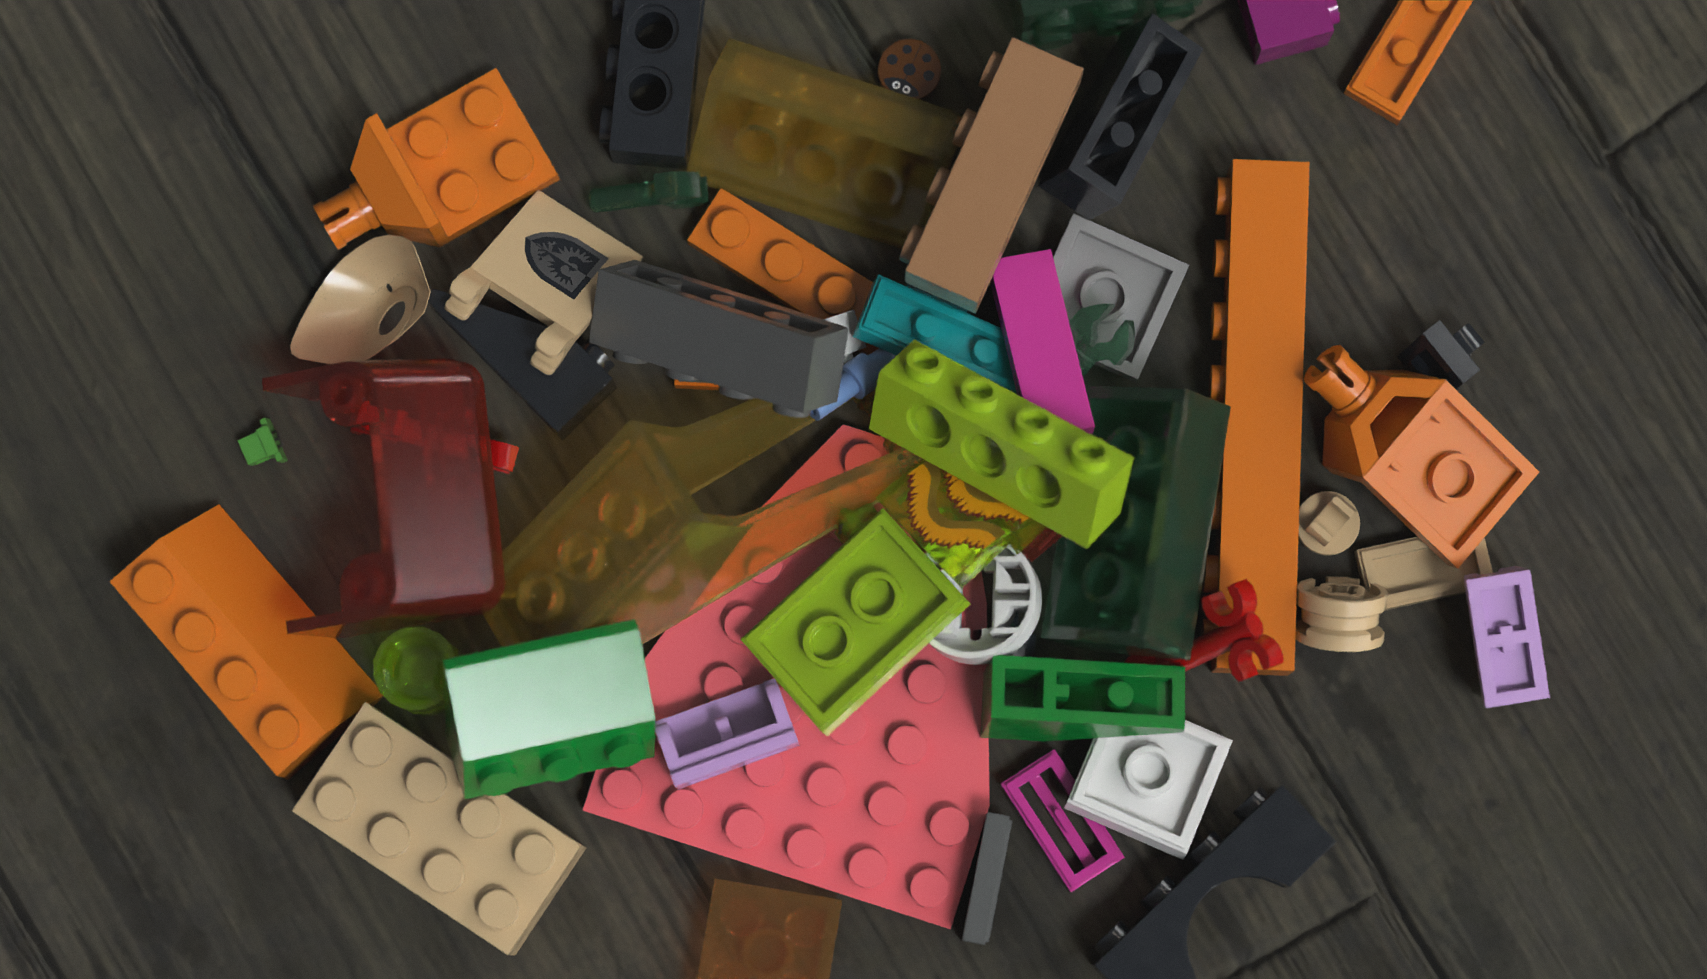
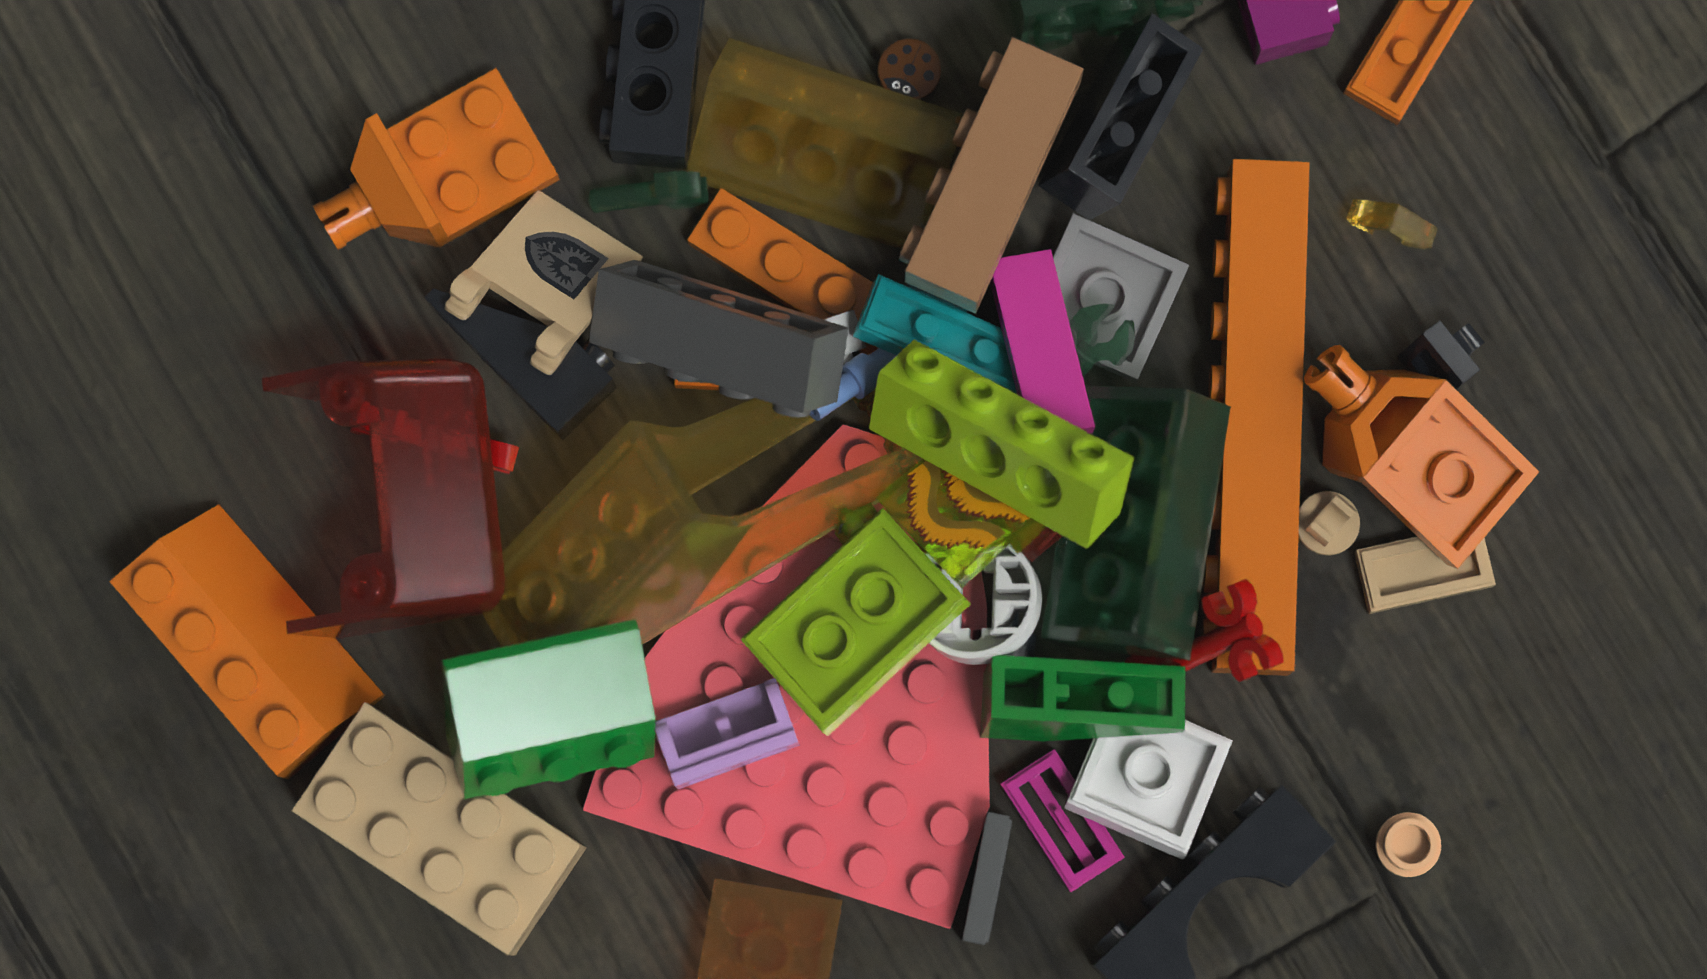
(263, 445): bright green piece -> none
(354, 298): tan piece -> none
(411, 669): clear neon green wheel -> none
(1340, 614): tan wheel -> none
(1393, 218): none -> clear yellow tile
(1408, 844): none -> light nougat plate
(1506, 636): lavender hinge -> none

